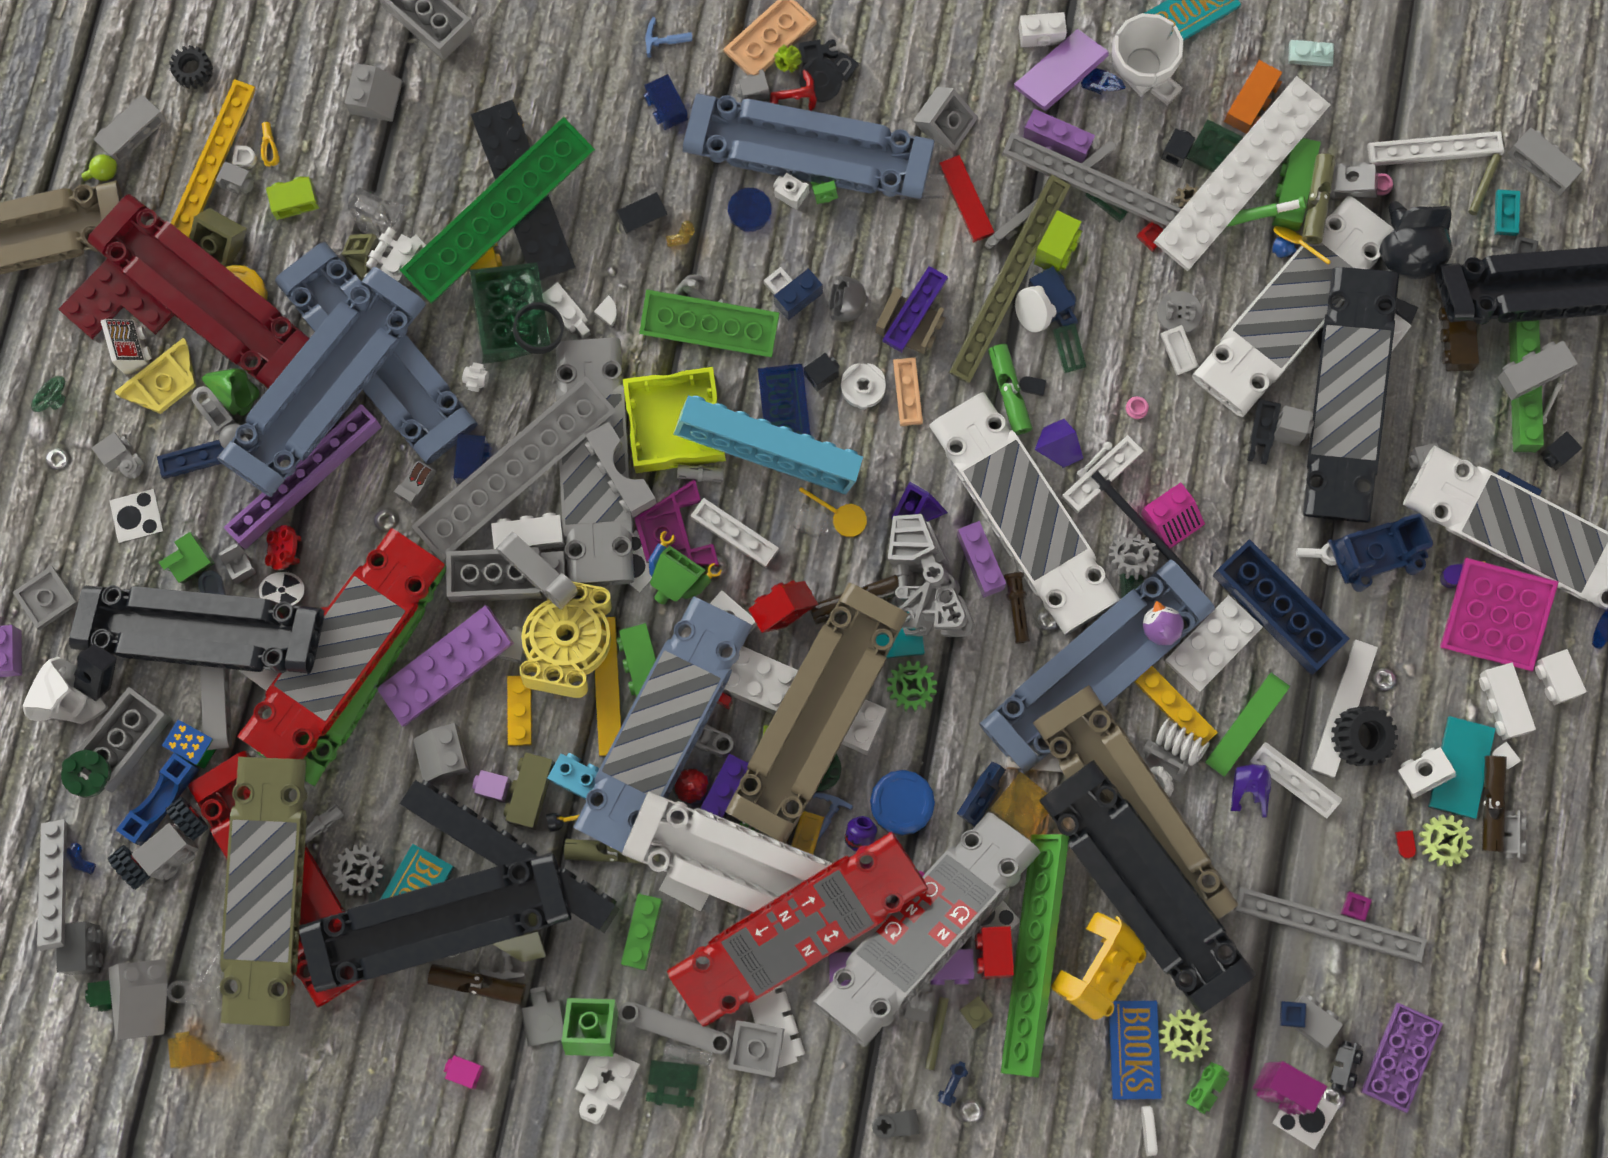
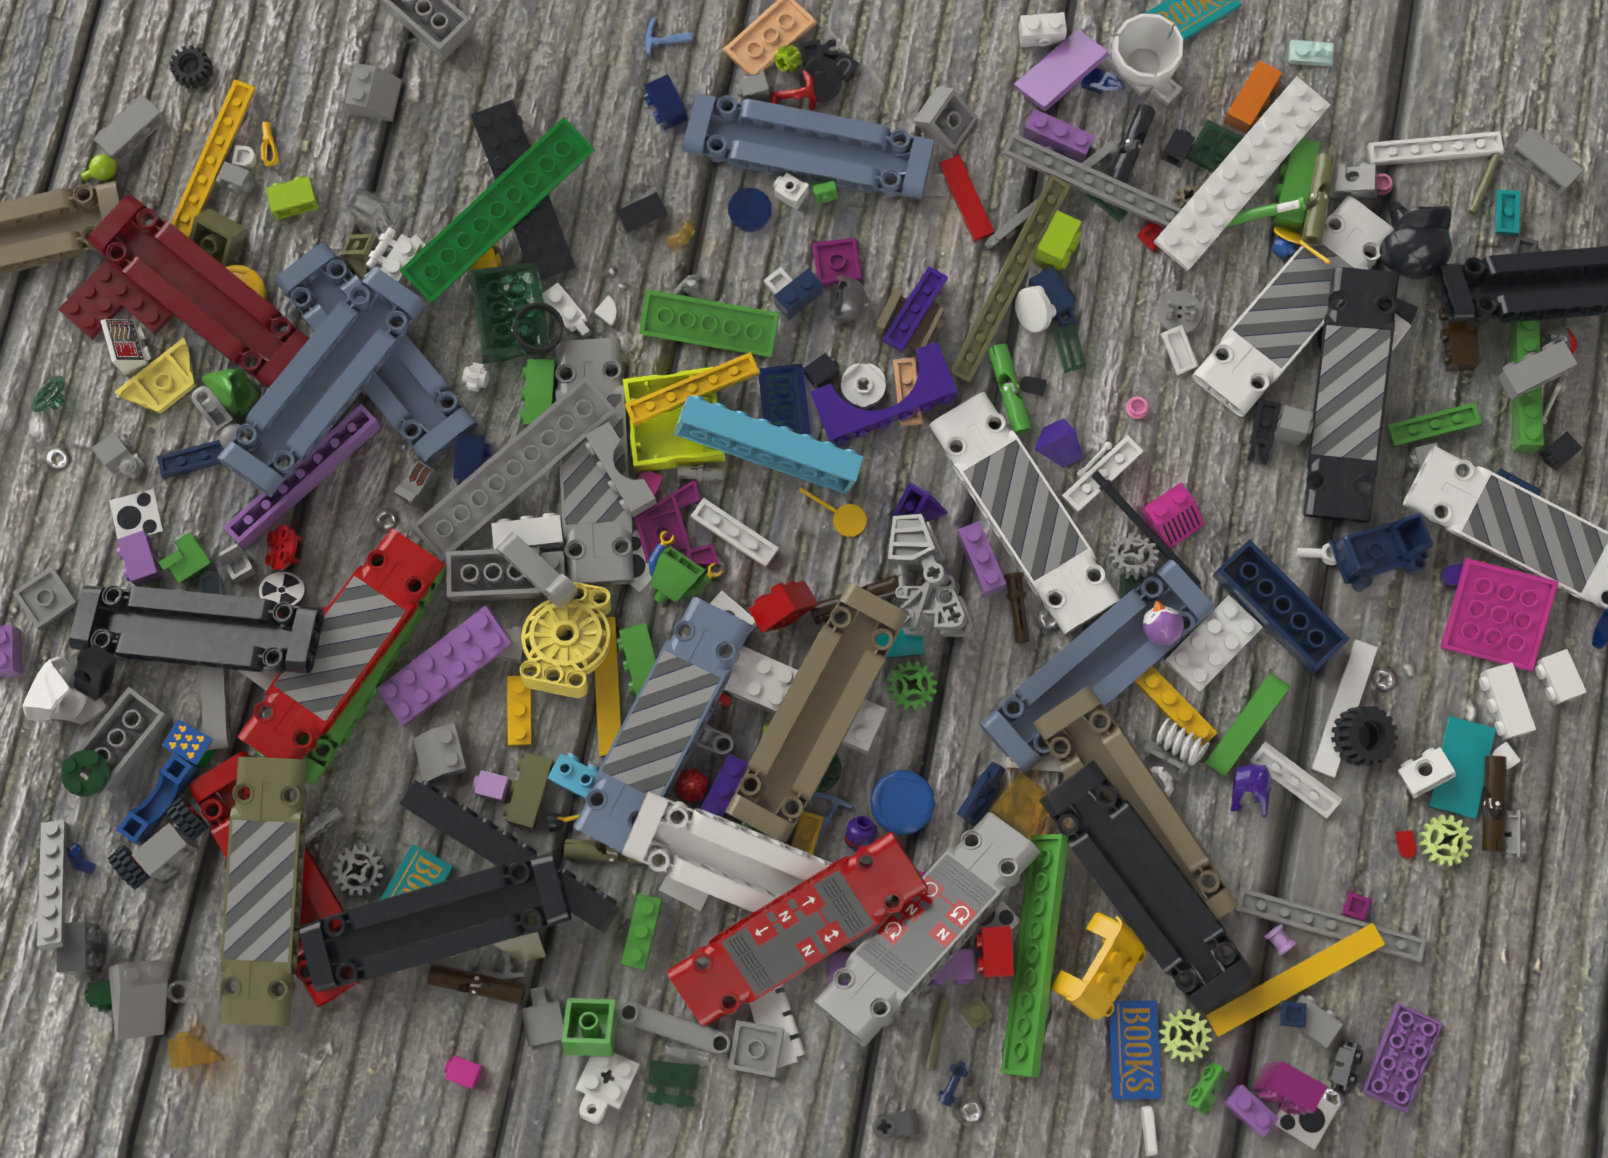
(139, 558): none -> medium lavender brick
(539, 390): none -> bright green brick
(653, 481): none -> dark pink tile
(700, 385): none -> yellow tile
(836, 259): none -> magenta tile
(931, 388): none -> dark purple arch
(1132, 143): none -> black piece
(1250, 1110): none -> medium lavender brick
(1280, 939): none -> lavender bush
(1294, 979): none -> yellow tile
(1433, 425): none -> bright green plate
(1557, 335): none -> dark grey piece

